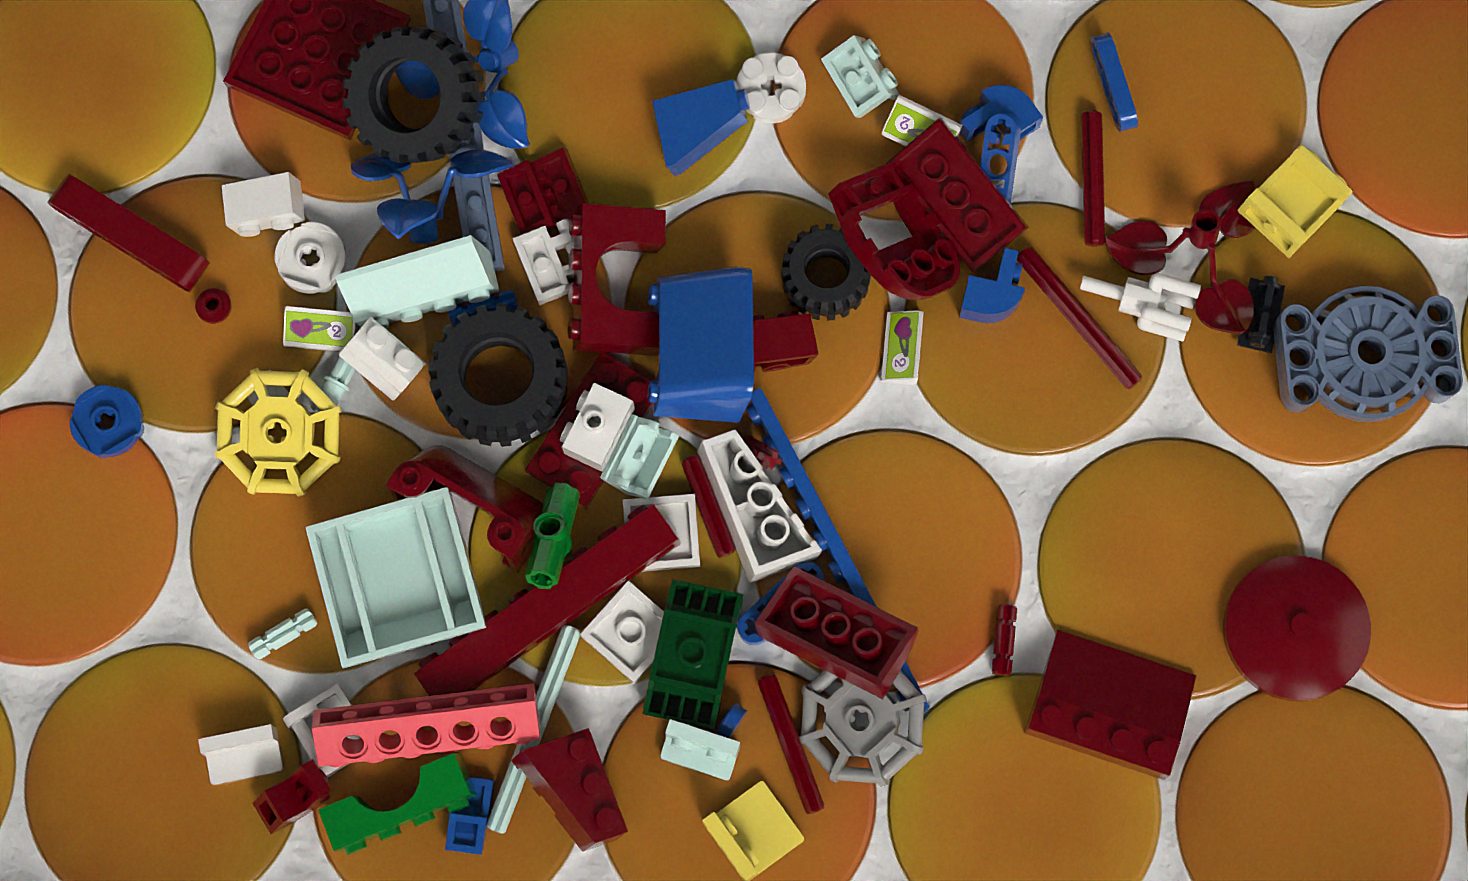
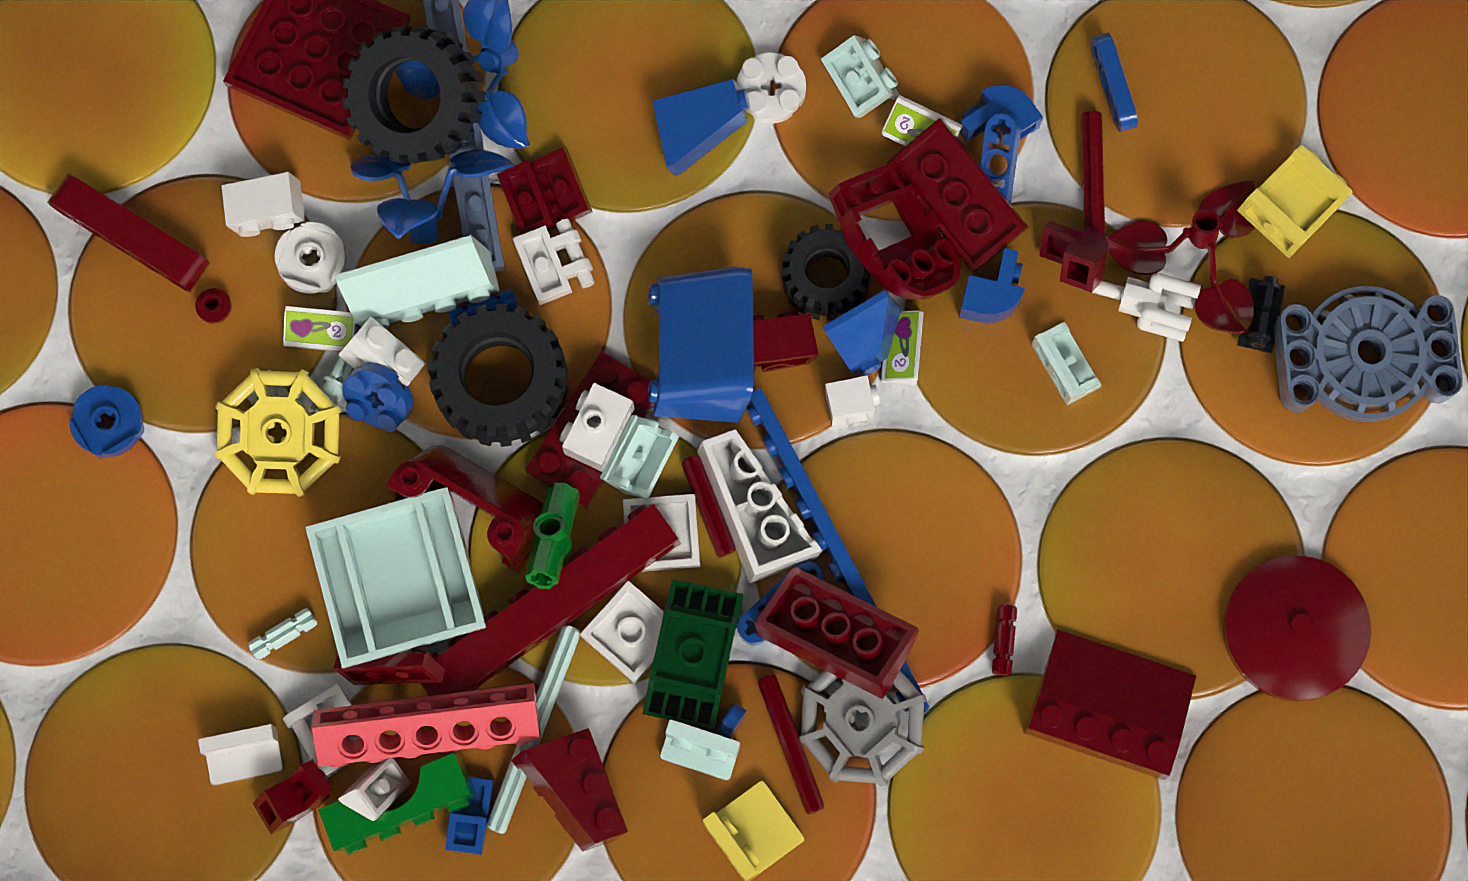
(376, 789): none -> white slope
(382, 412): none -> blue plate
(394, 669): none -> dark red plate
(595, 321): dark red arch -> none
(765, 454): dark red axle -> none
(851, 401): none -> white brick
(865, 333): none -> blue slope
(1065, 363): none -> light aqua hinge
(1079, 318): dark red axle -> none
(1080, 253): none -> dark red brick

